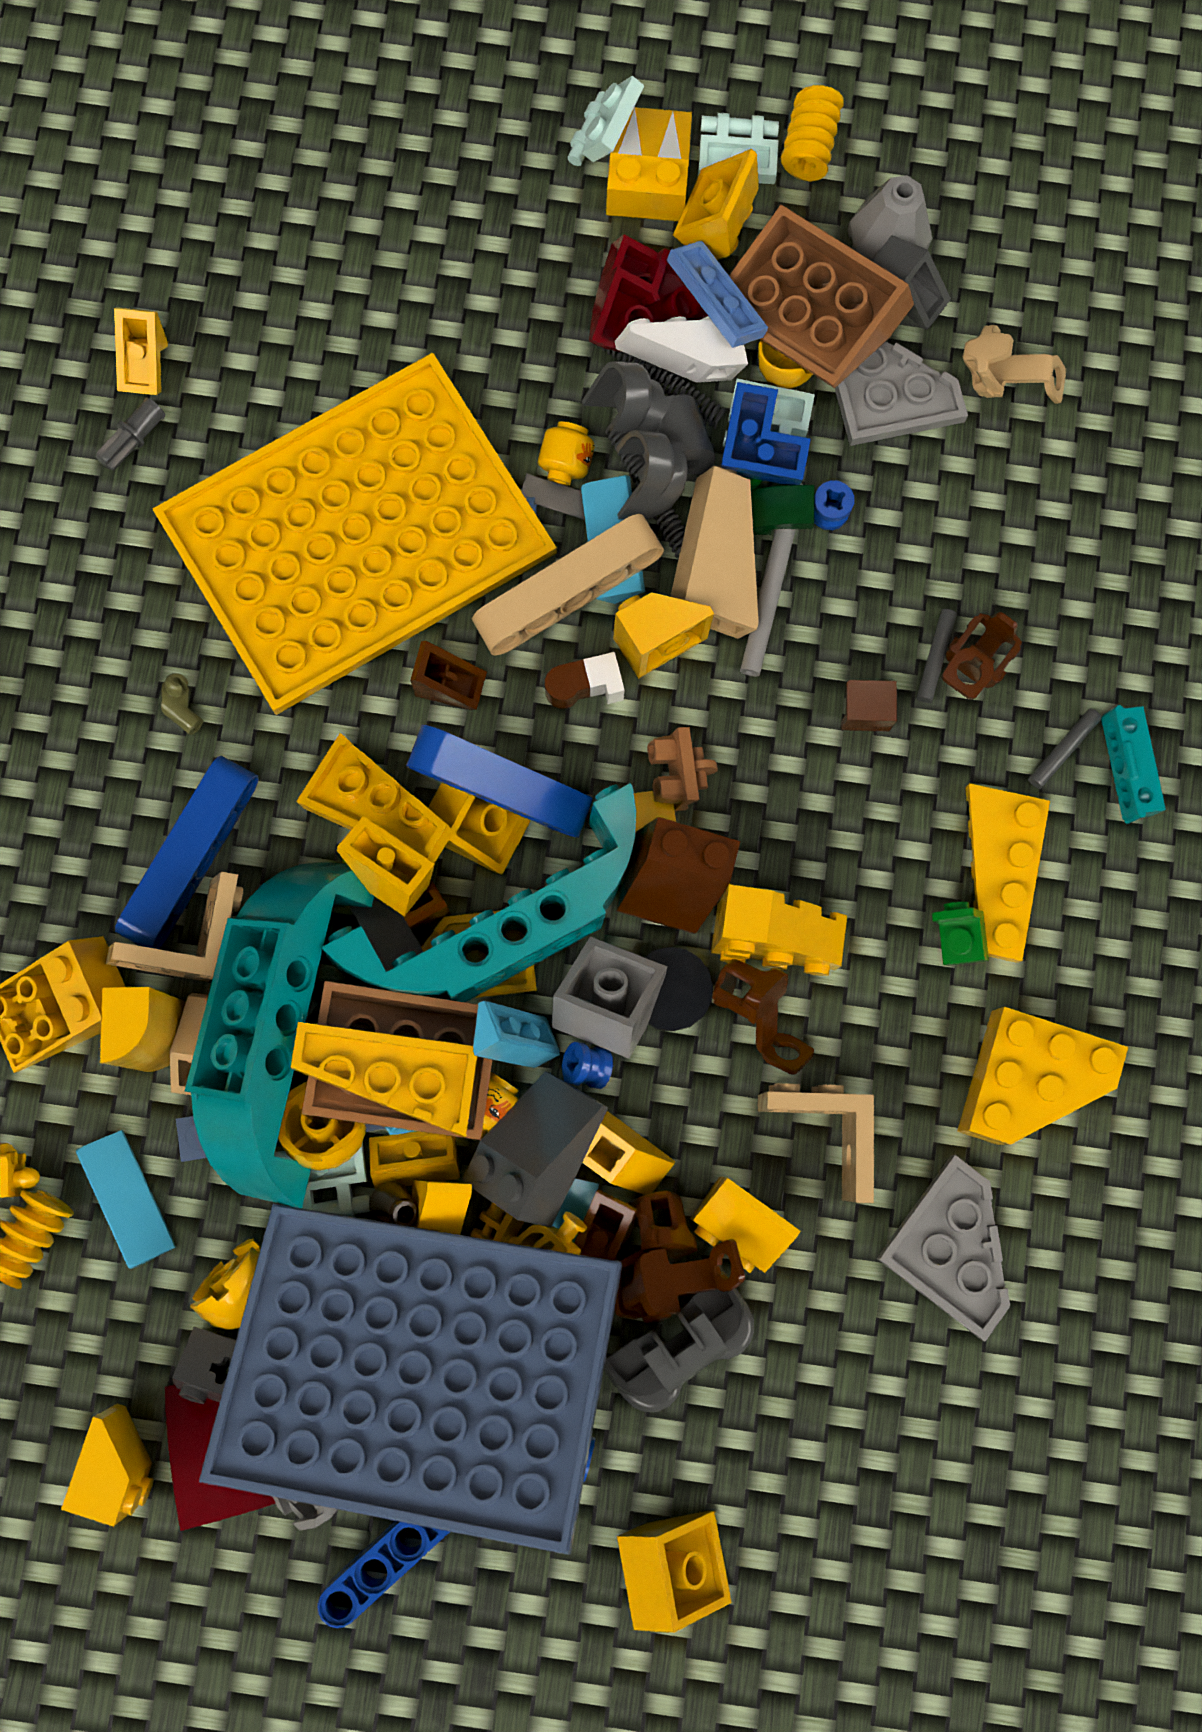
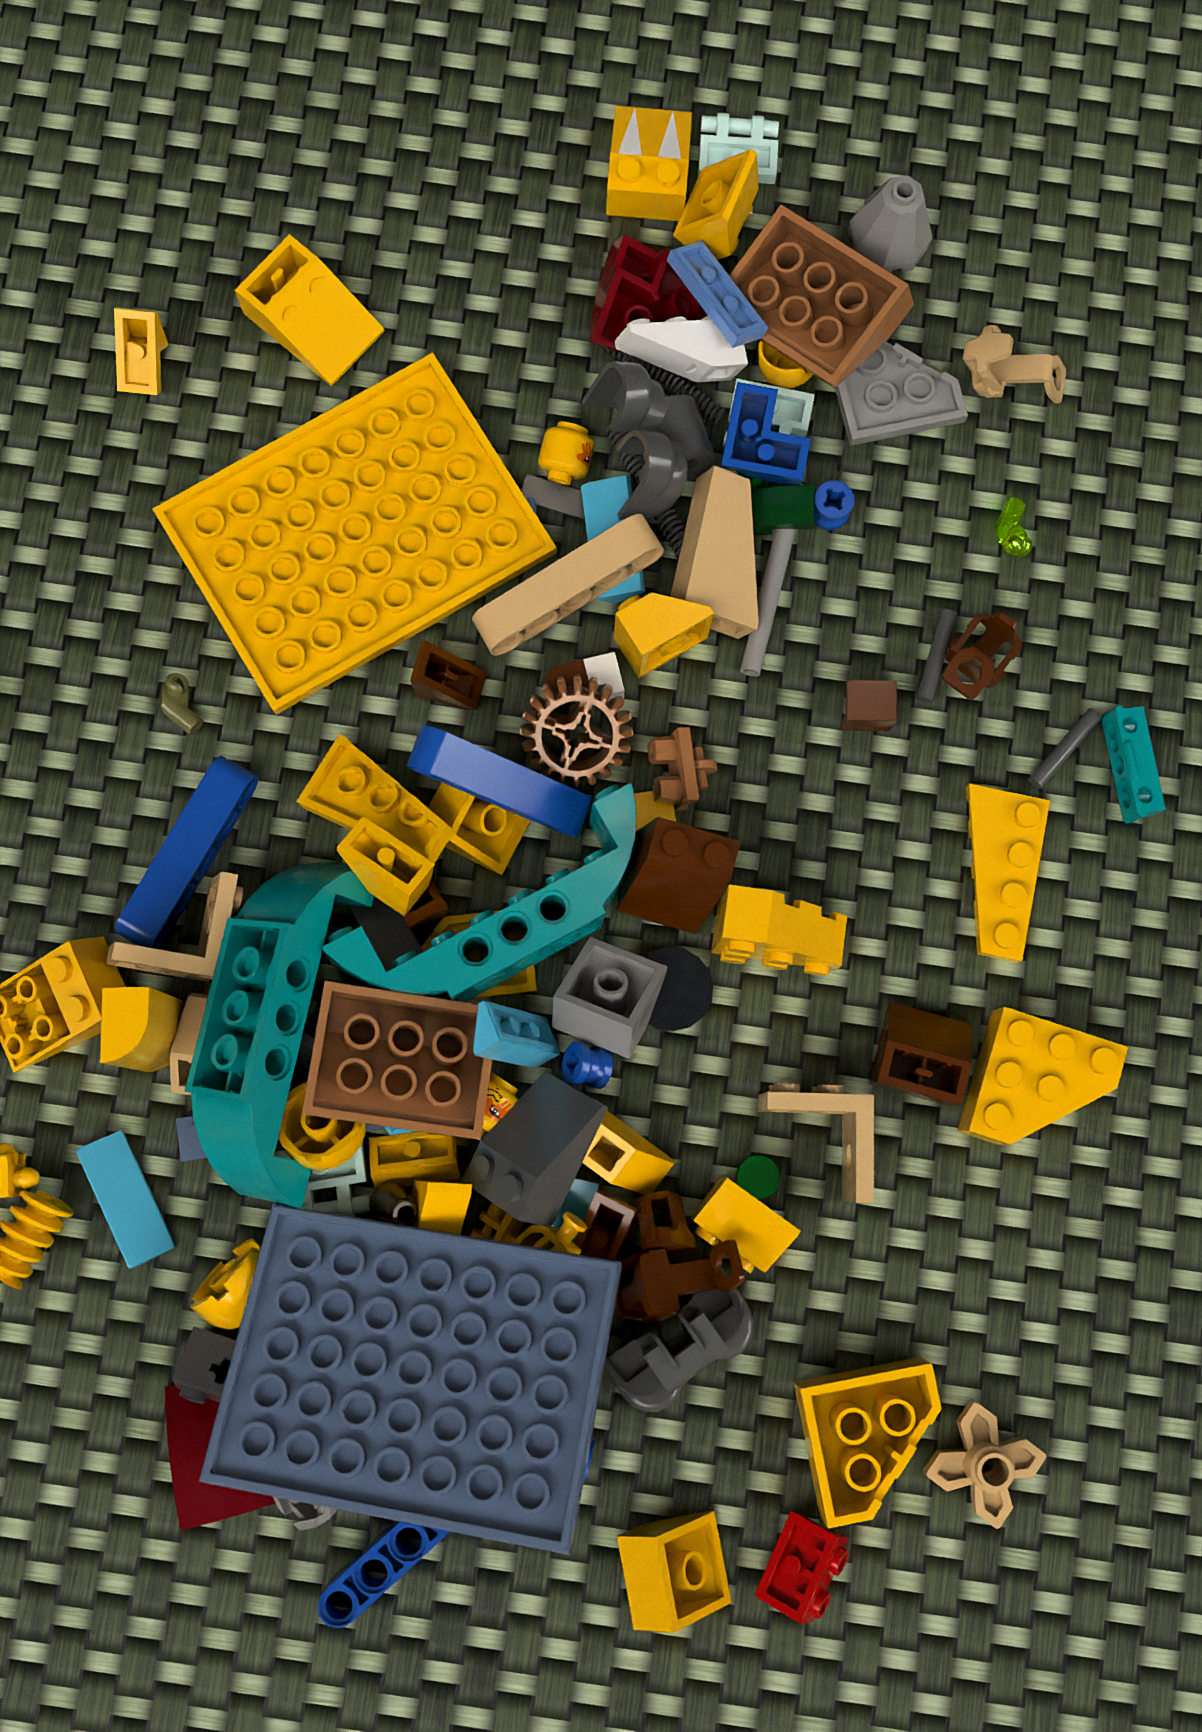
(110, 1470): yellow slope -> none
(130, 434): dark grey axle -> none
(308, 310): none -> yellow slope
(399, 1072): yellow wing -> none
(591, 738): none -> medium nougat gear
(605, 121): light aqua plate -> none
(758, 1176): none -> green tile
(761, 1007): reddish brown piece -> none
(803, 1569): none -> red bracket
(812, 132): yellow piece -> none
(864, 1432): none -> yellow brick
(915, 267): dark grey slope -> none
(923, 1055): none -> reddish brown slope
(953, 1249): light grey plate -> none
(961, 934): green bracket -> none
(963, 1467): none -> tan plant
(1010, 532): none -> clear neon green arm

